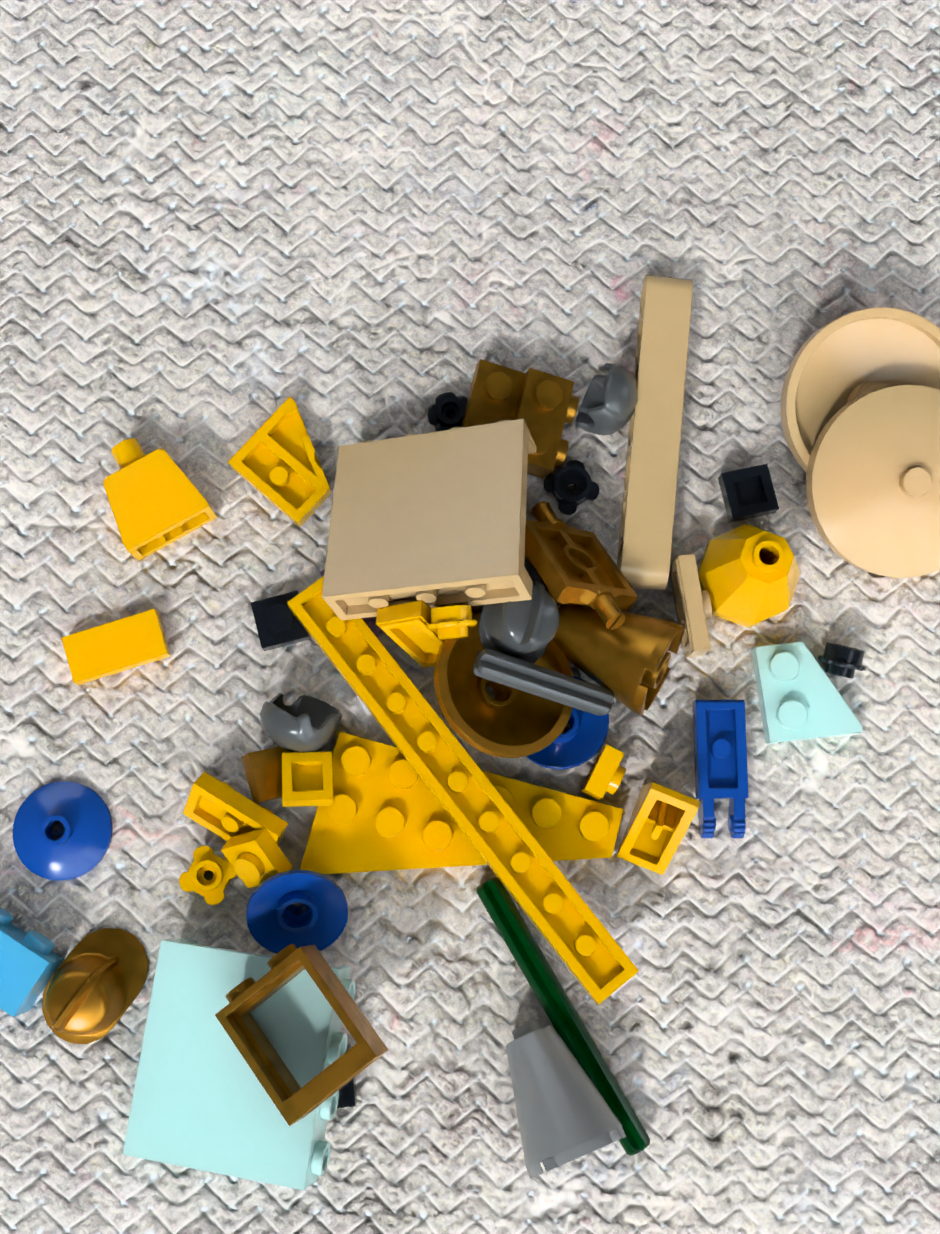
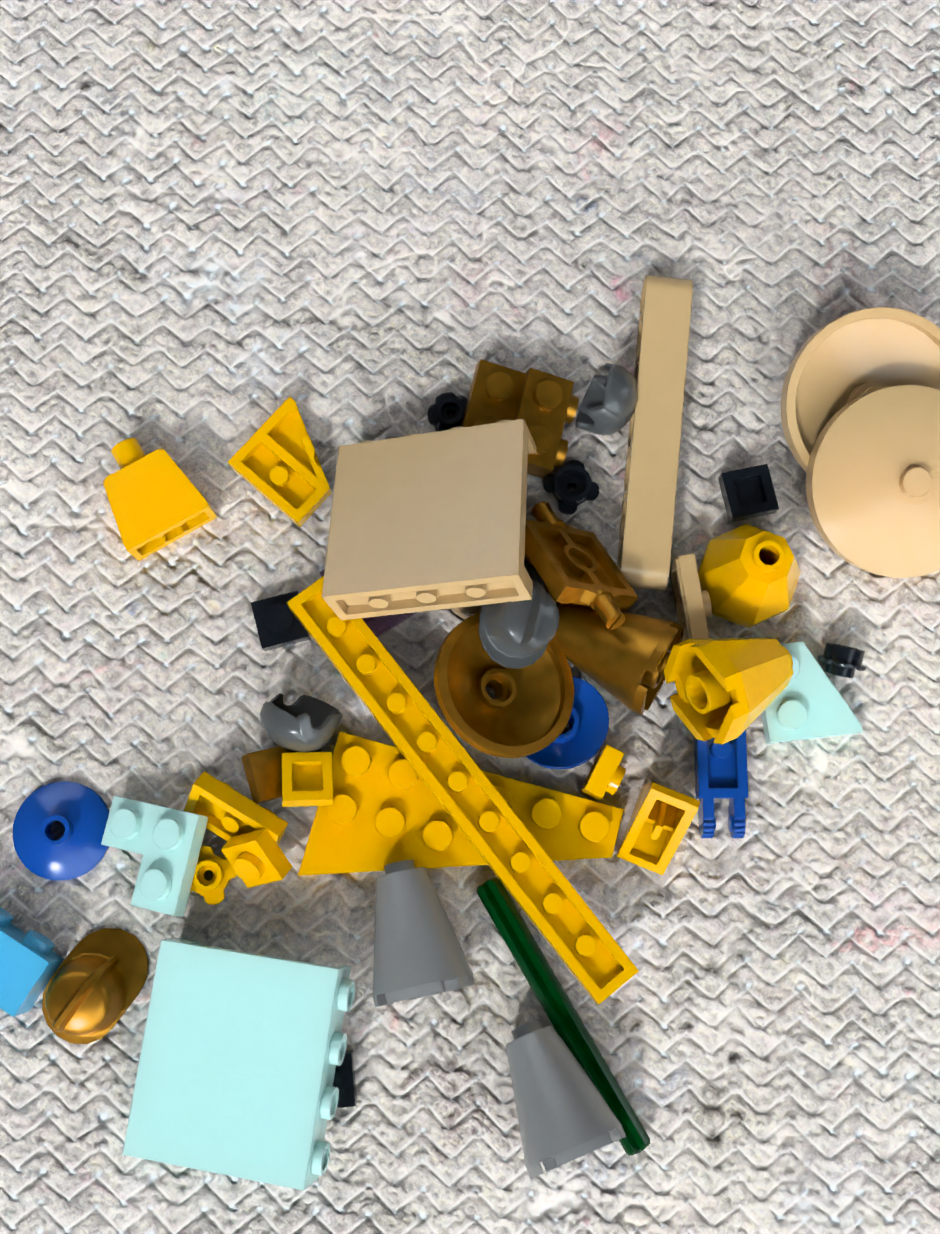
(116, 647): yellow tile -> none
(169, 848): none -> light aqua plate
(279, 923): blue dish -> none
(283, 1089): pearl gold window -> none
(407, 627): yellow tile -> none
(413, 939): none -> light grey cone
(451, 621): yellow plate -> none
(542, 682): dark grey axle -> none
(726, 683): none -> yellow cone

